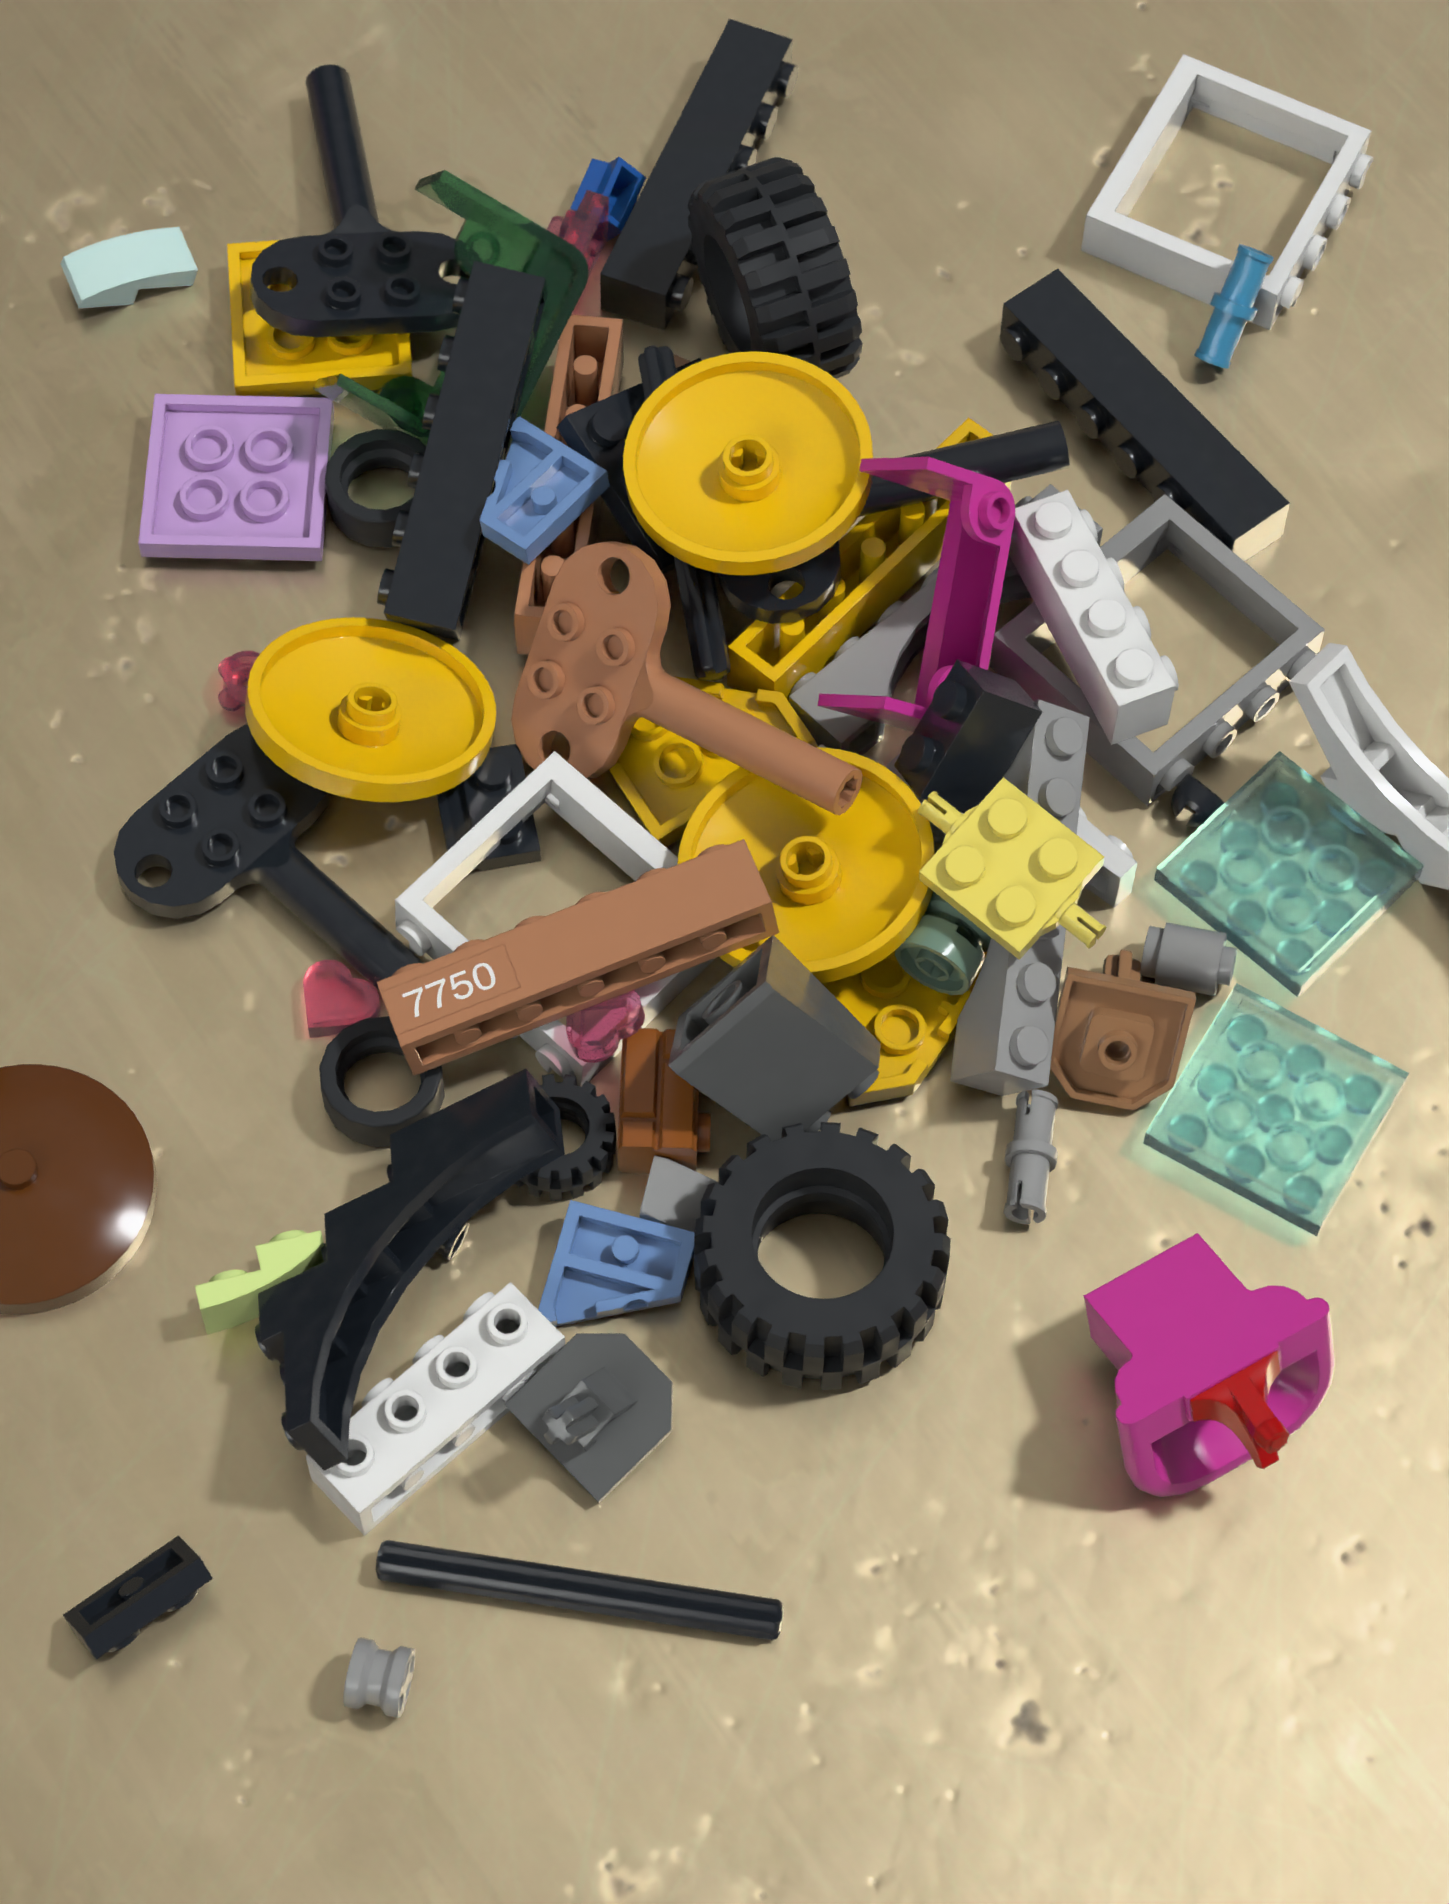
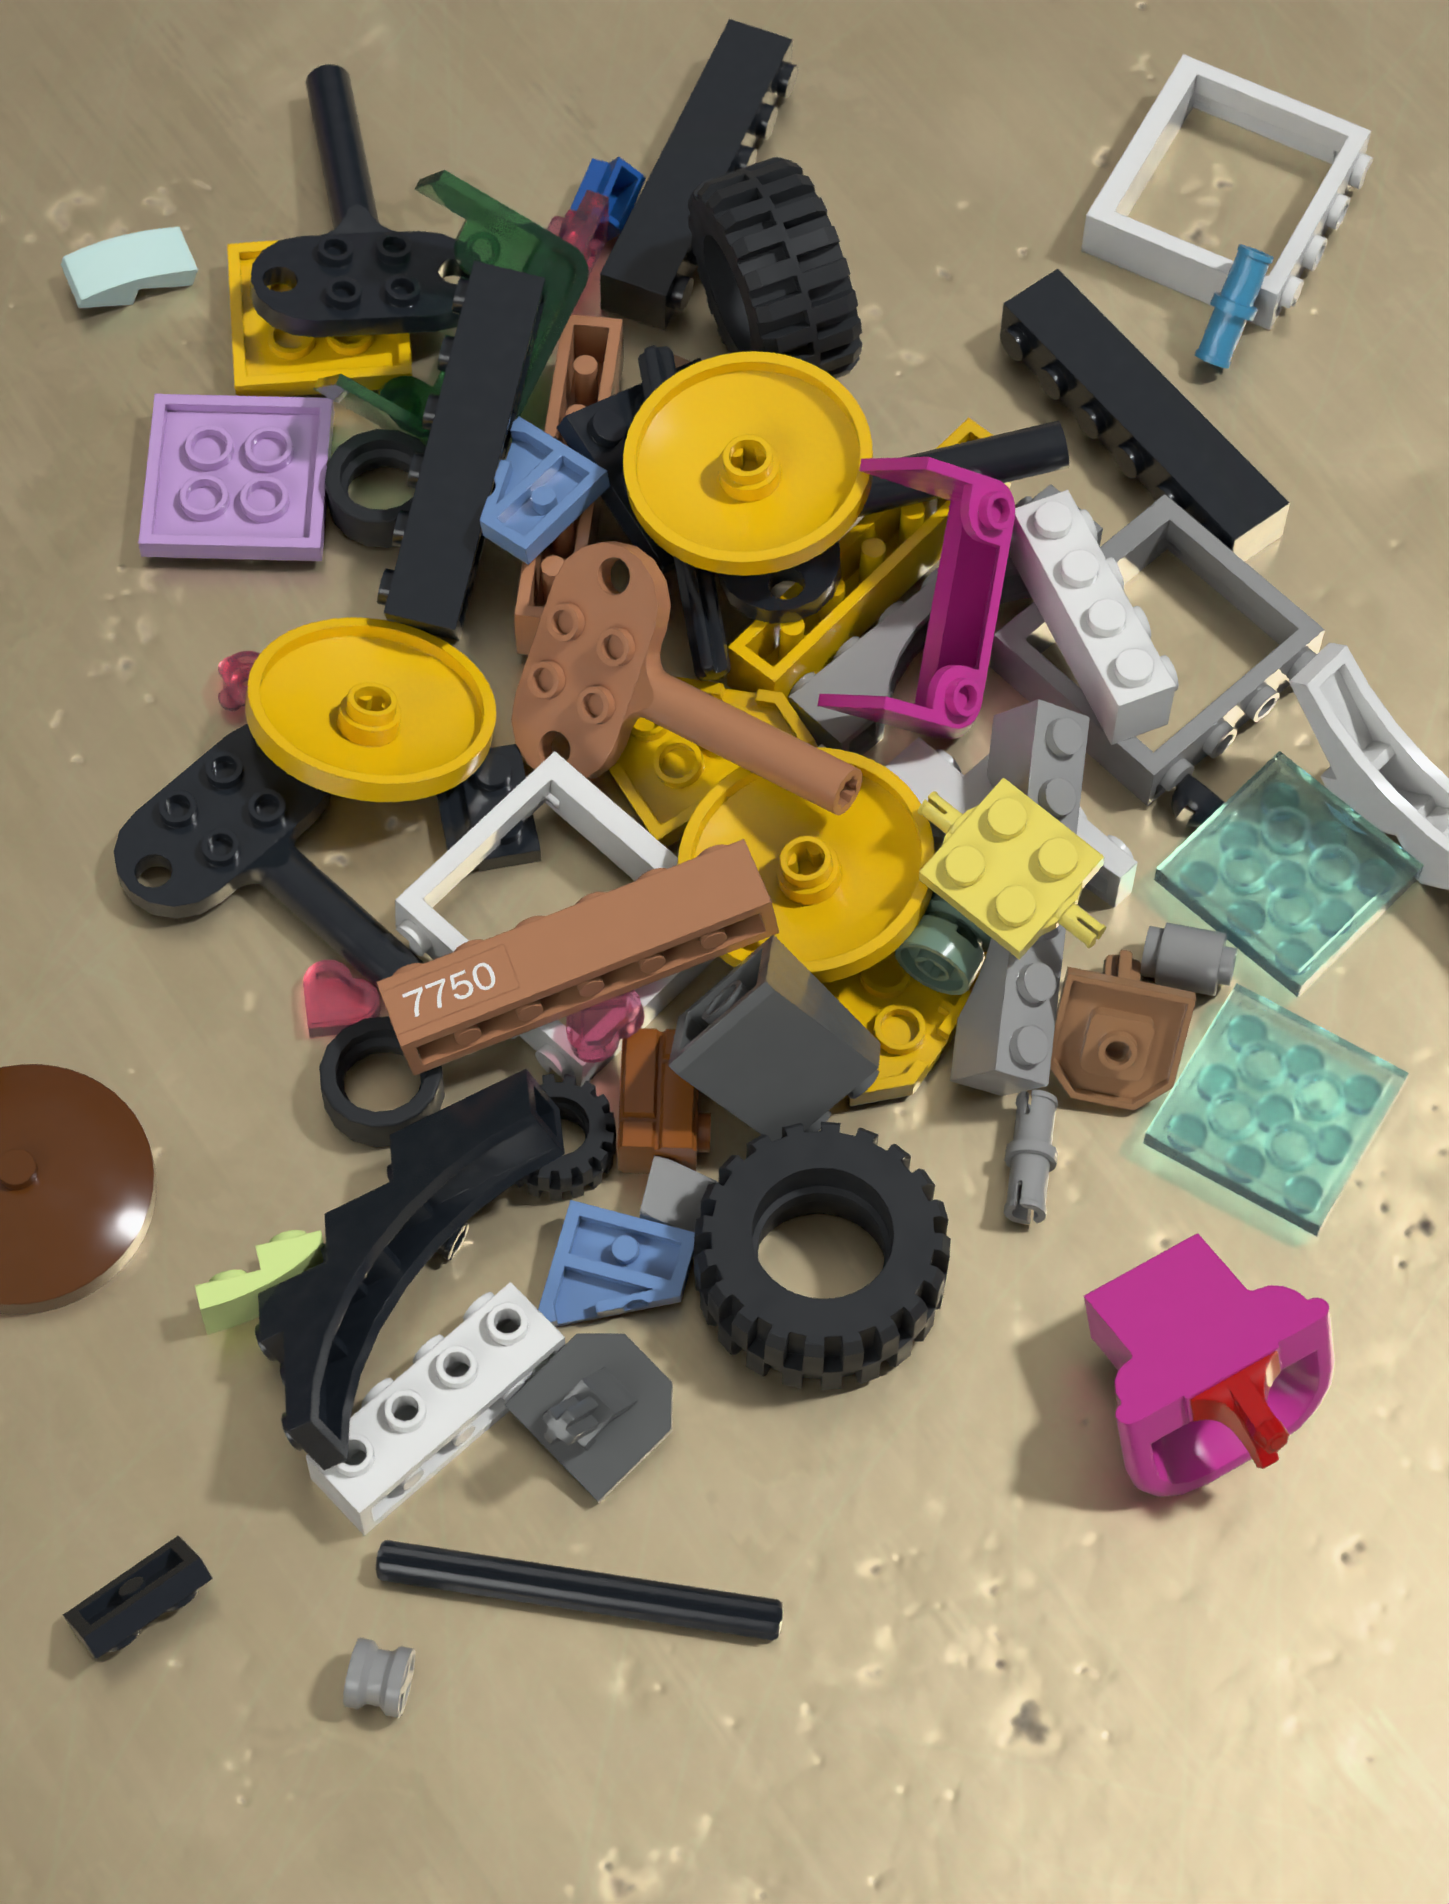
(967, 736): black brick -> none

